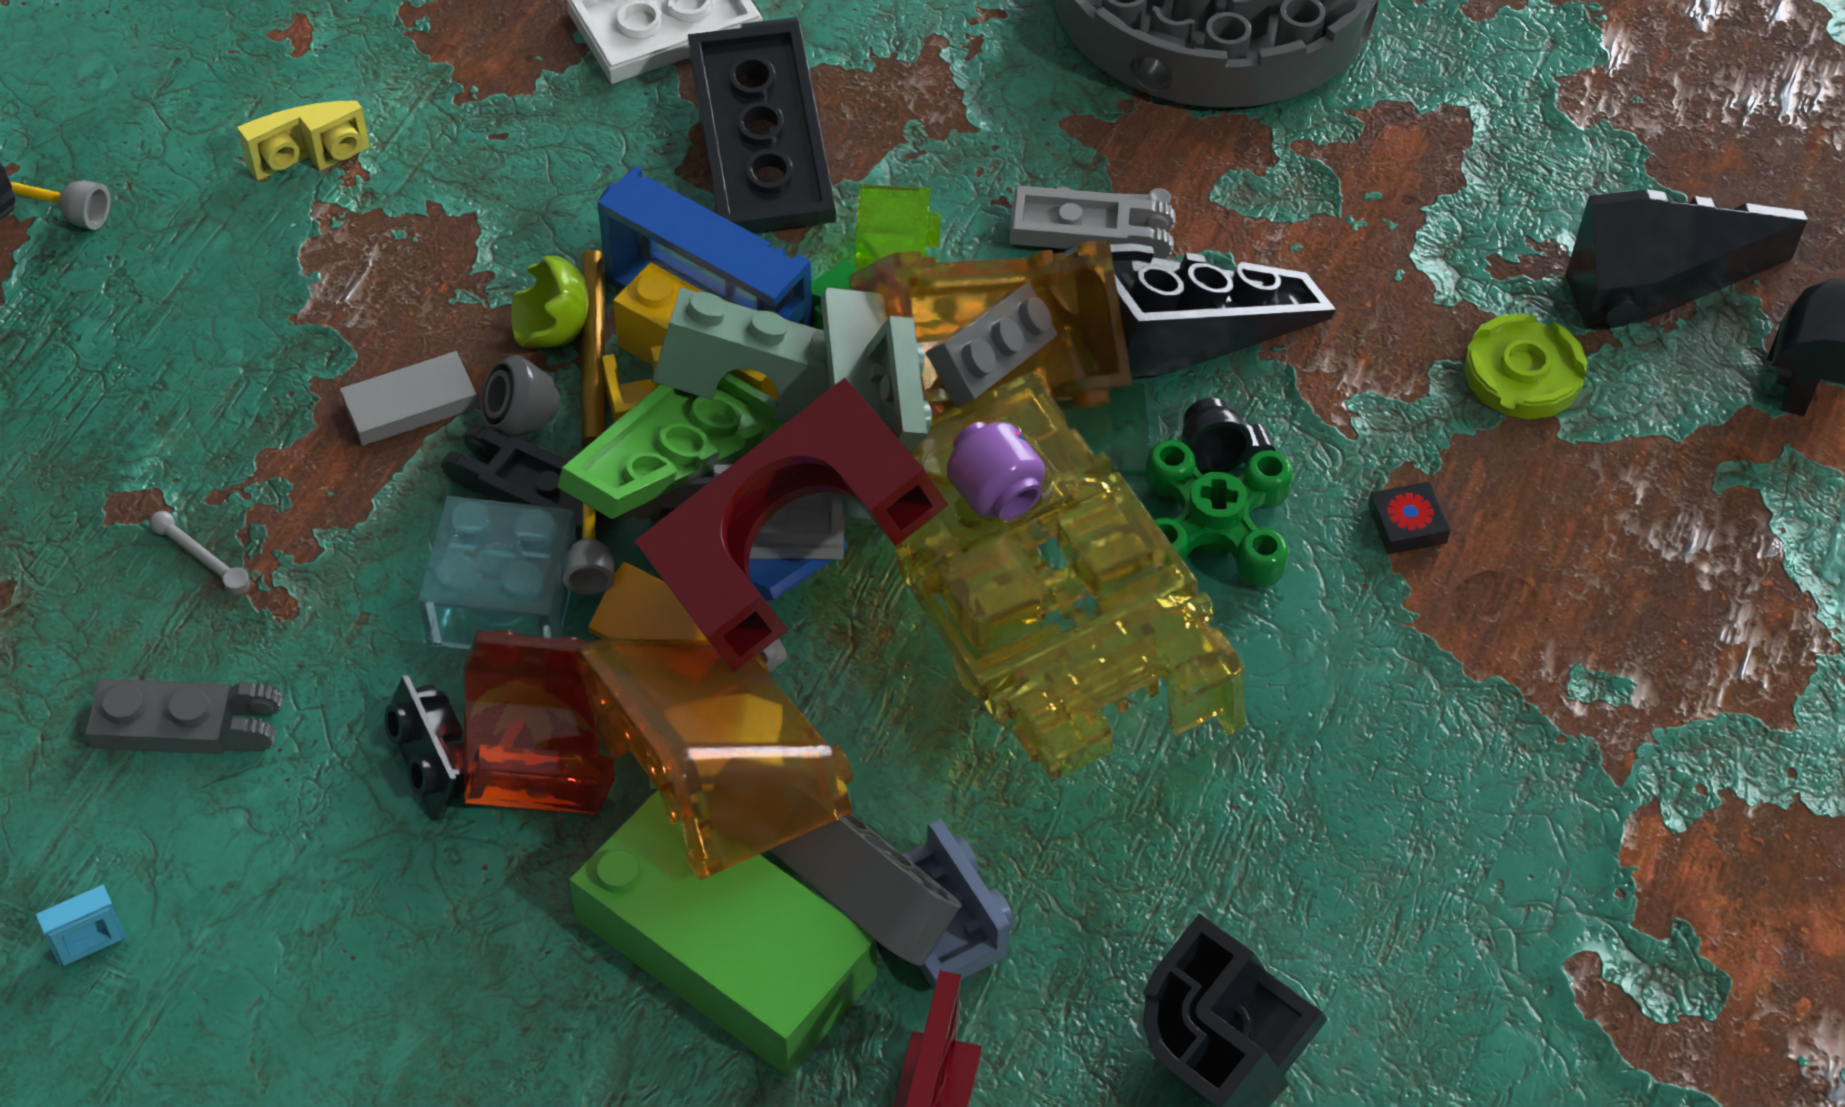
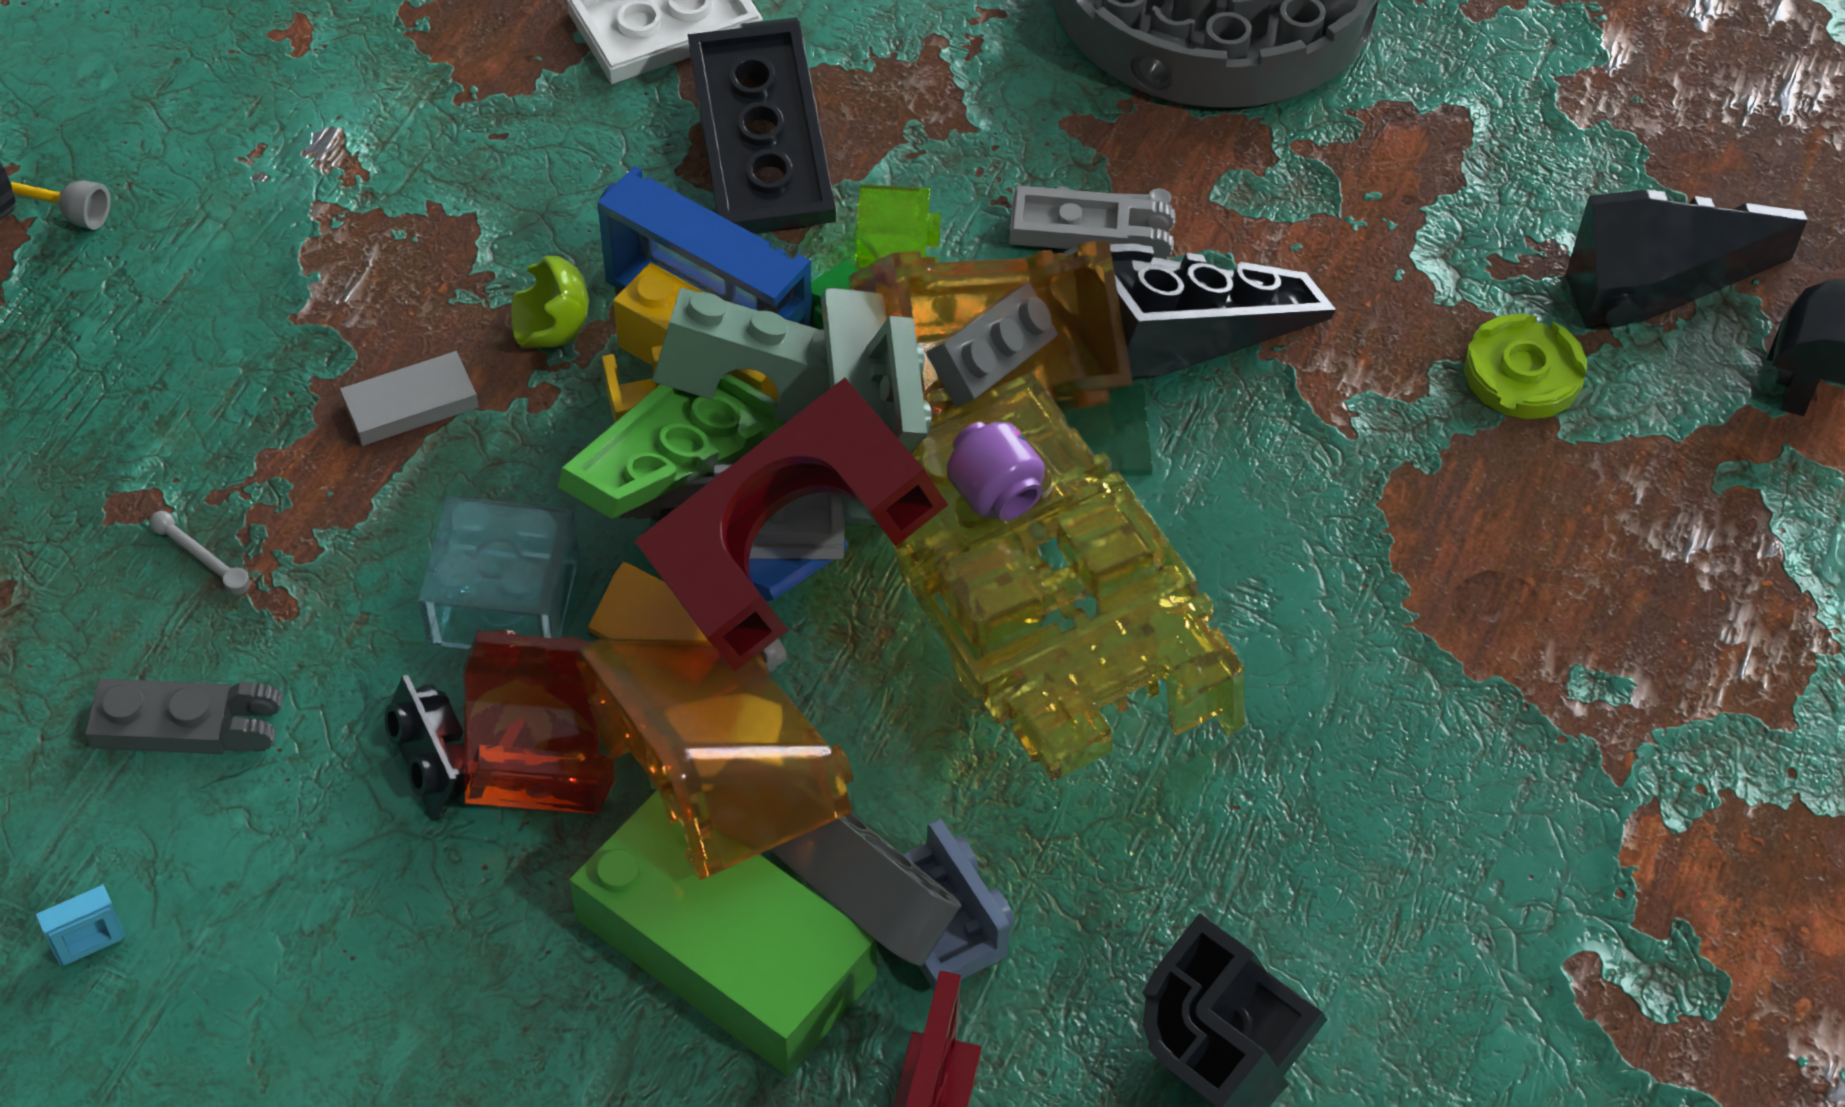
(318, 131): light yellow slope -> none
(515, 472): black hinge -> none
(518, 397): dark grey cone -> none
(589, 562): light grey hinge -> none
(592, 349): pearl gold bar -> none
(1219, 508): green gear -> none
(1221, 436): black piece -> none
(1408, 517): black tile -> none

